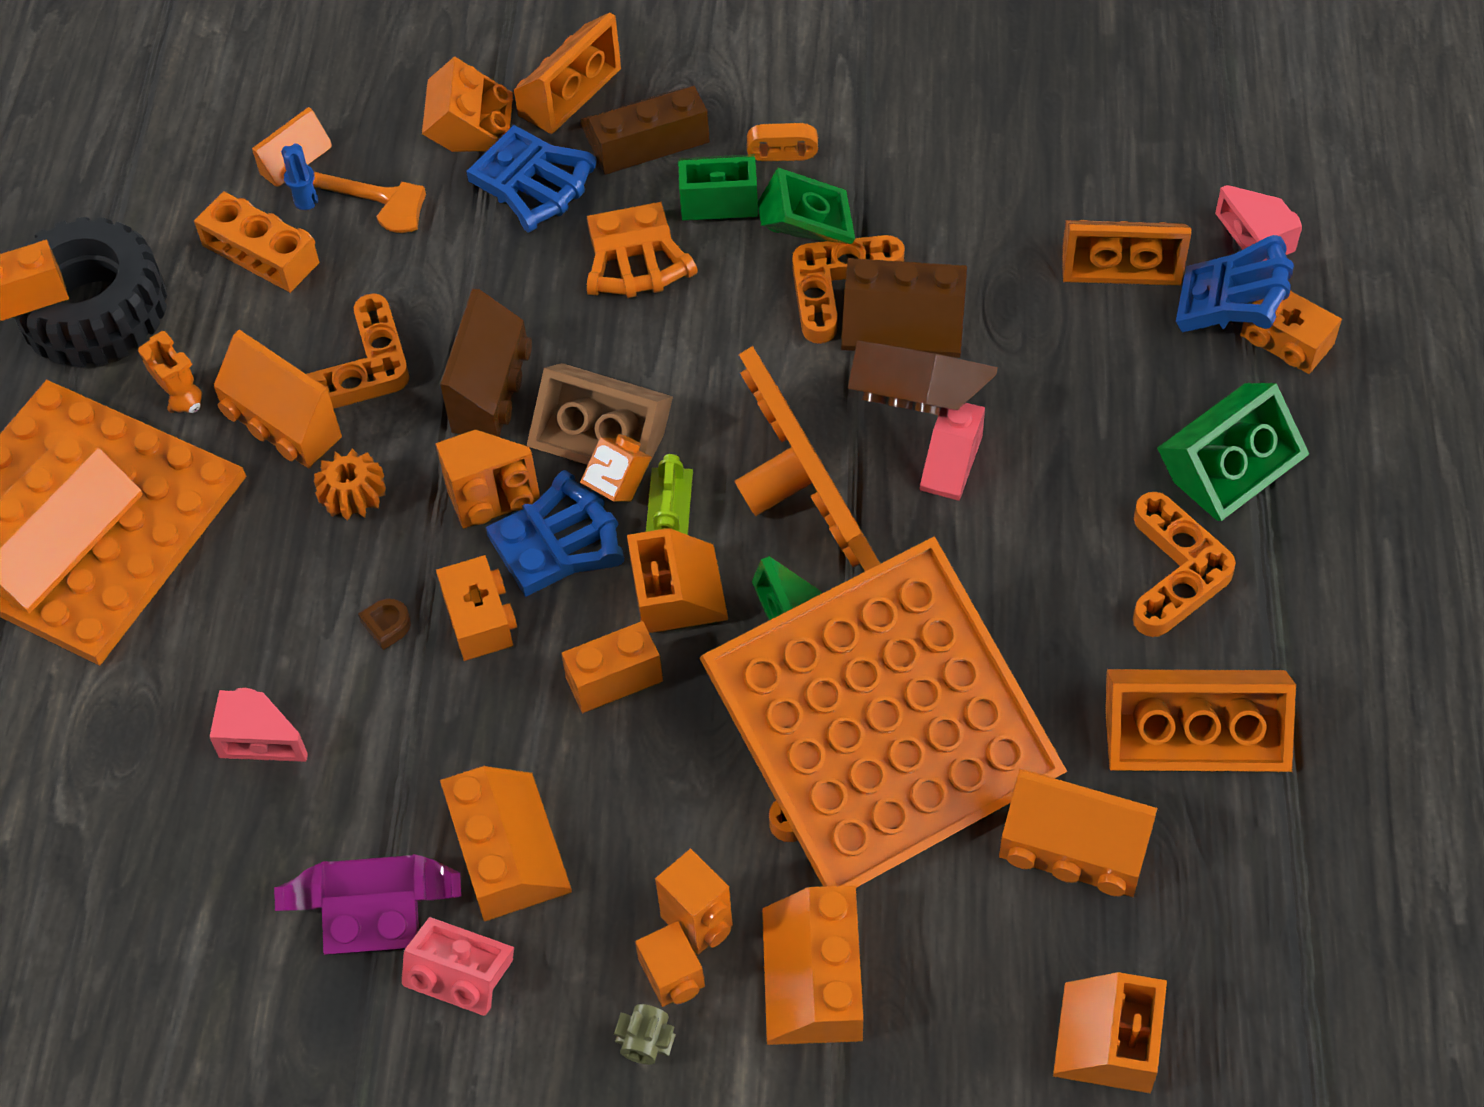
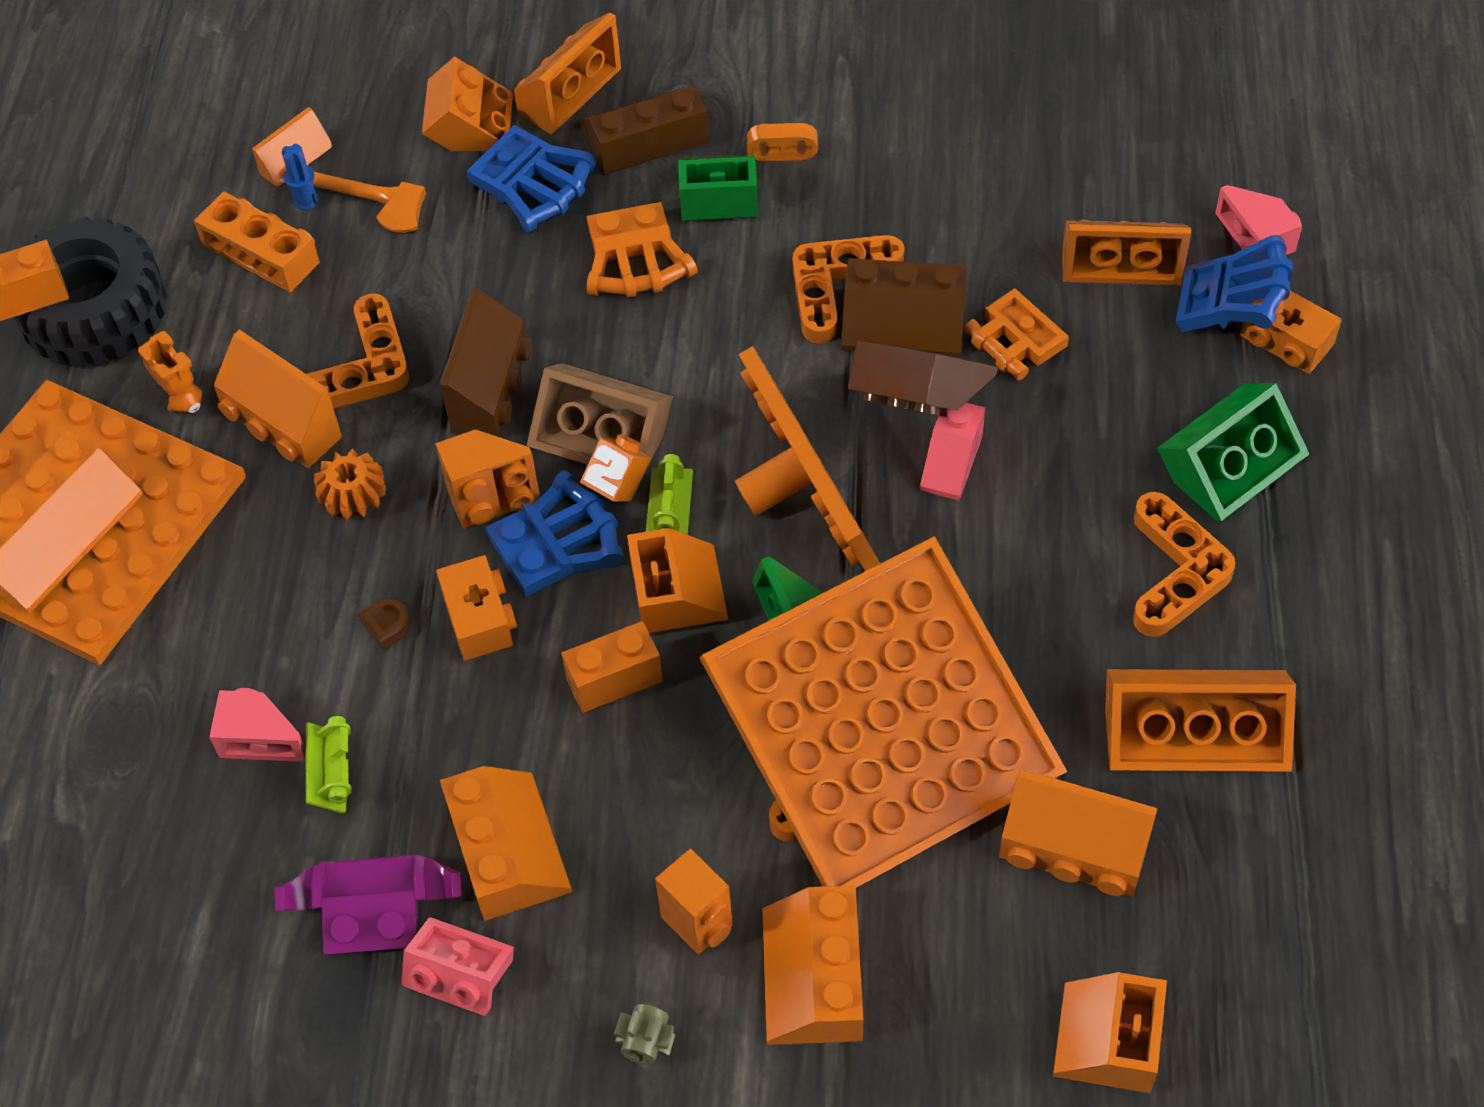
(327, 764): none -> lime hinge
(670, 964): orange brick -> none
(806, 208): green slope -> none
(1024, 326): none -> orange plate

